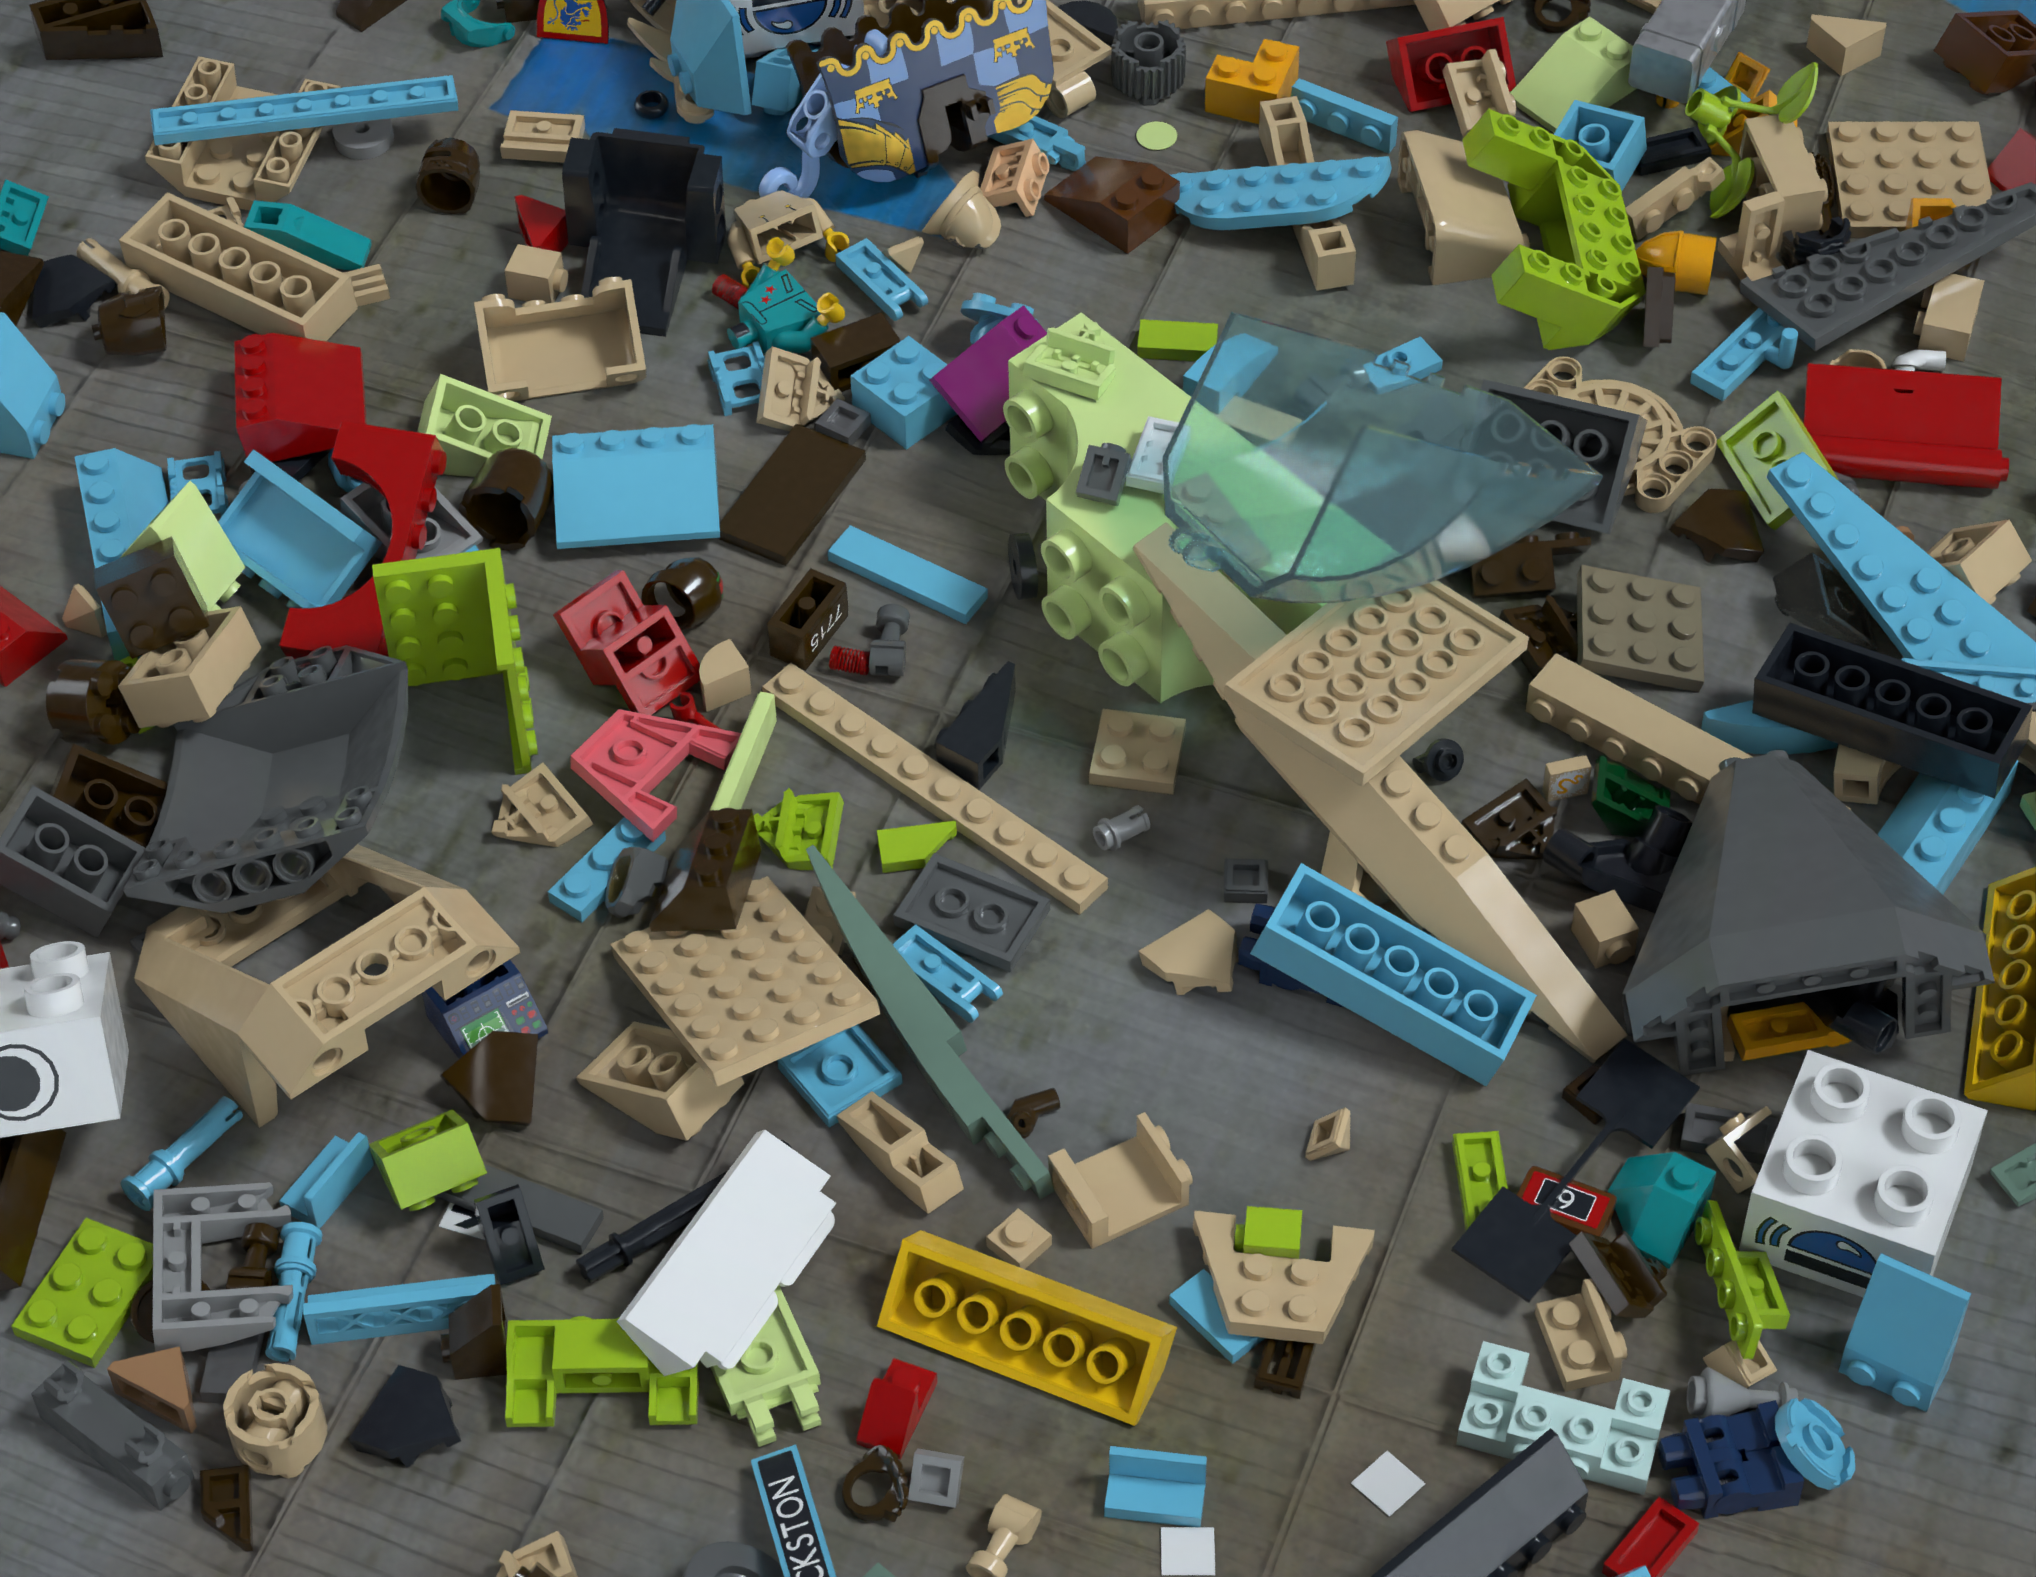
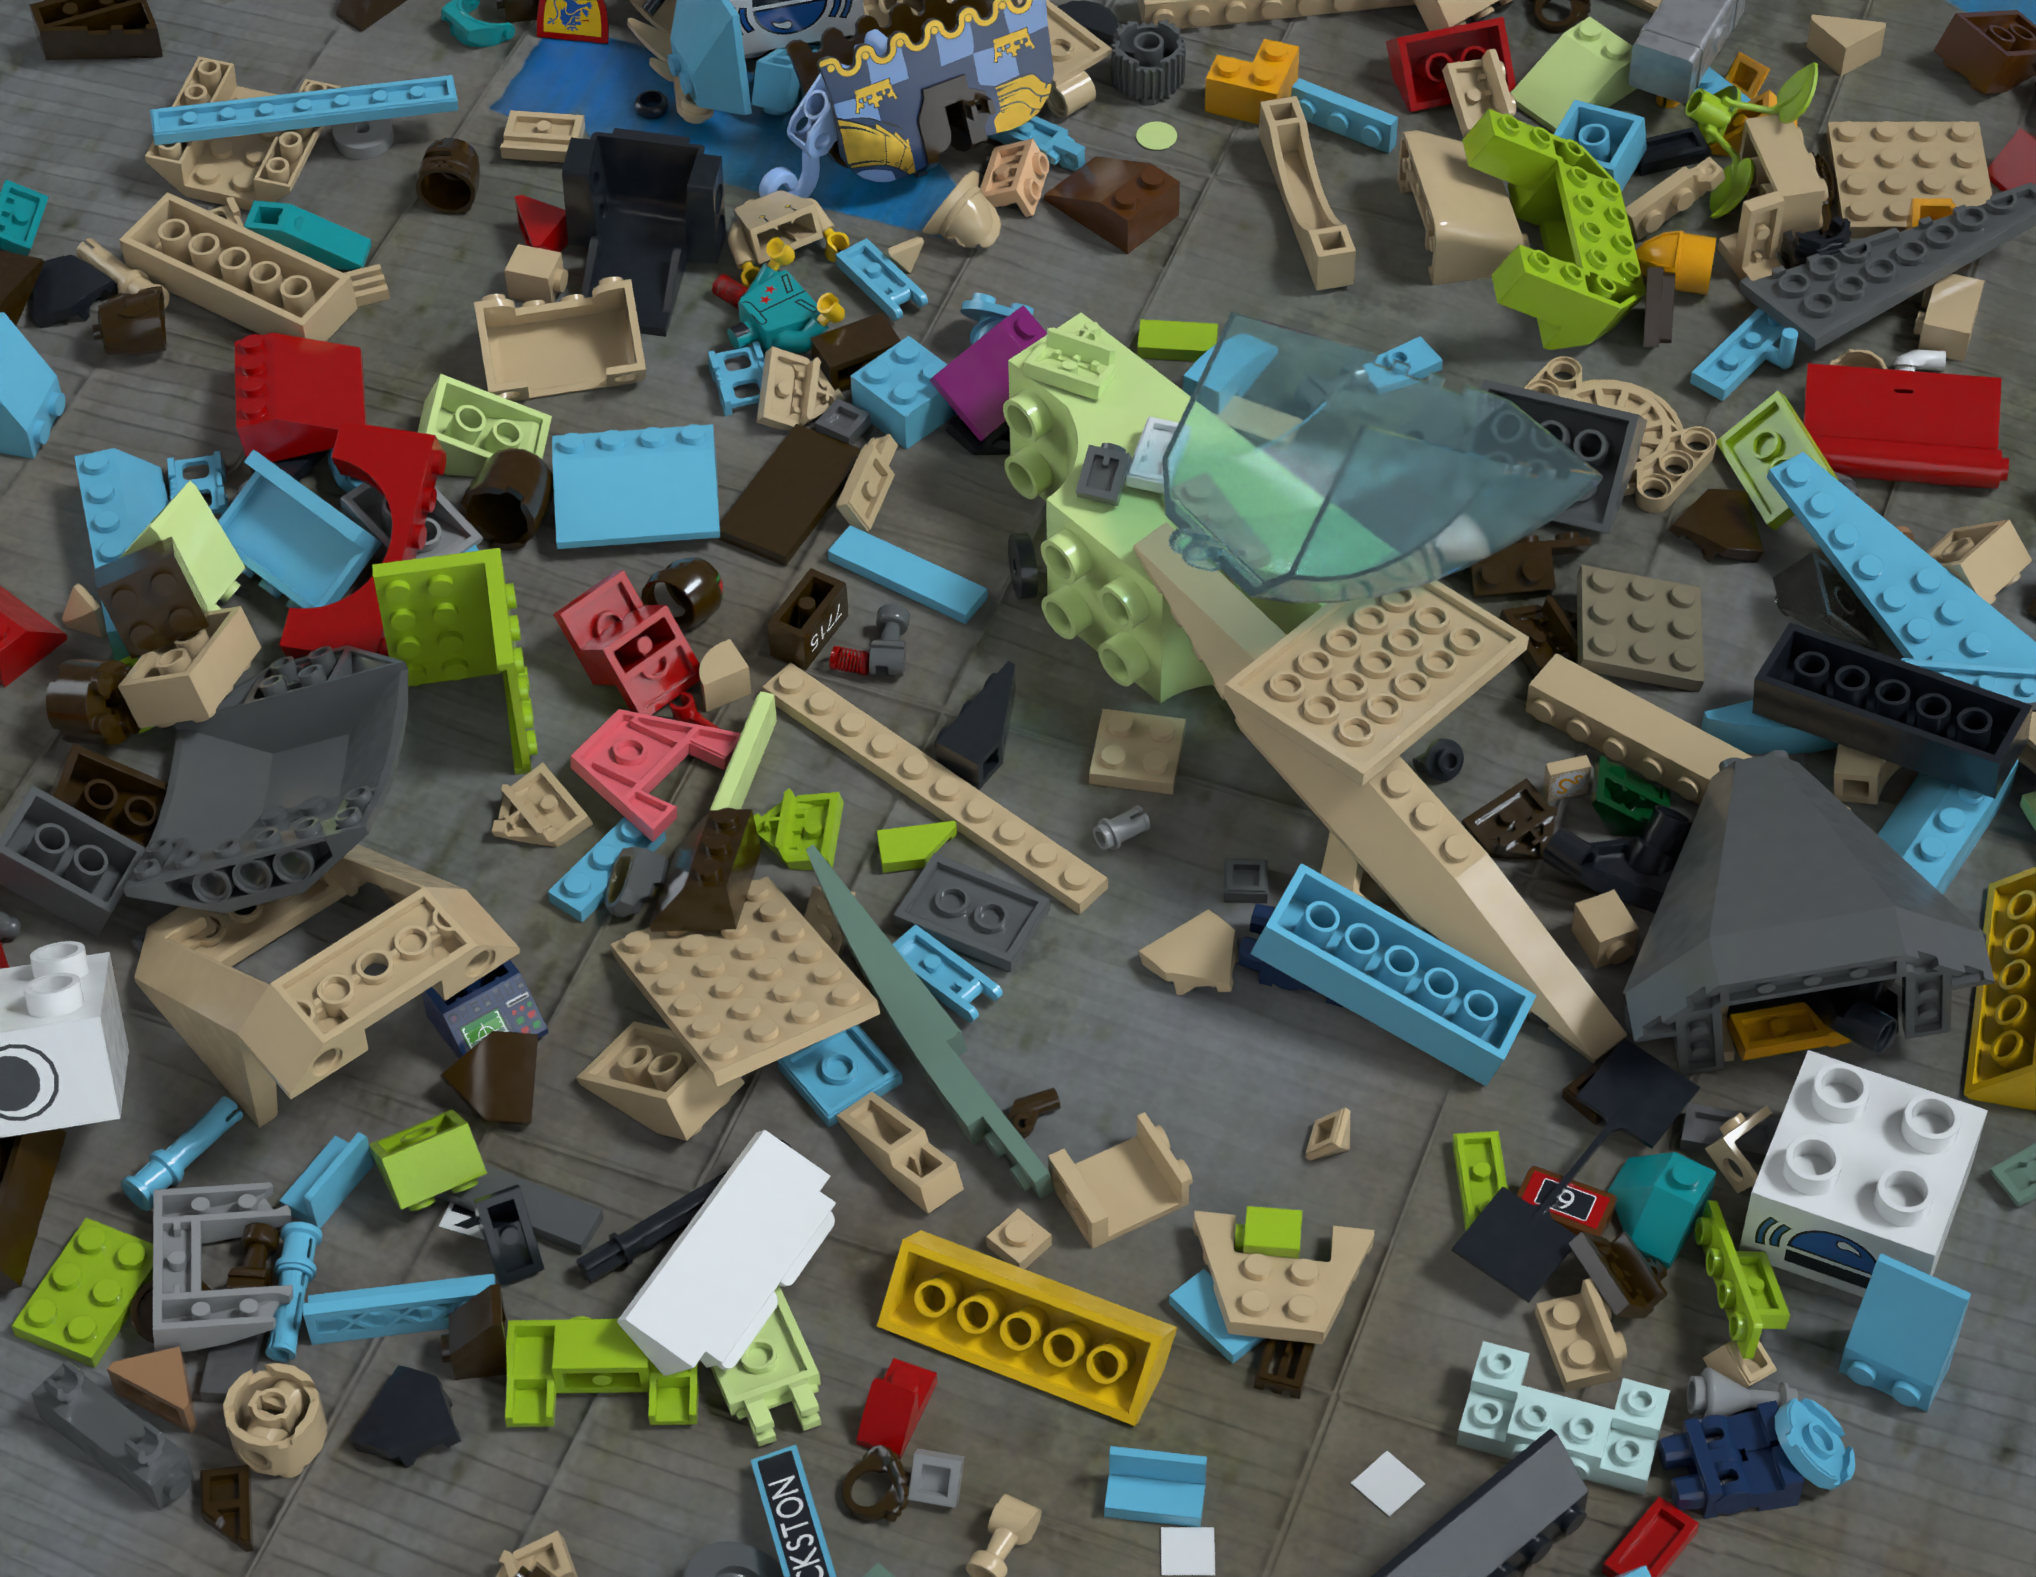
(868, 483): none -> tan hinge
(1279, 193): medium azure plate -> none

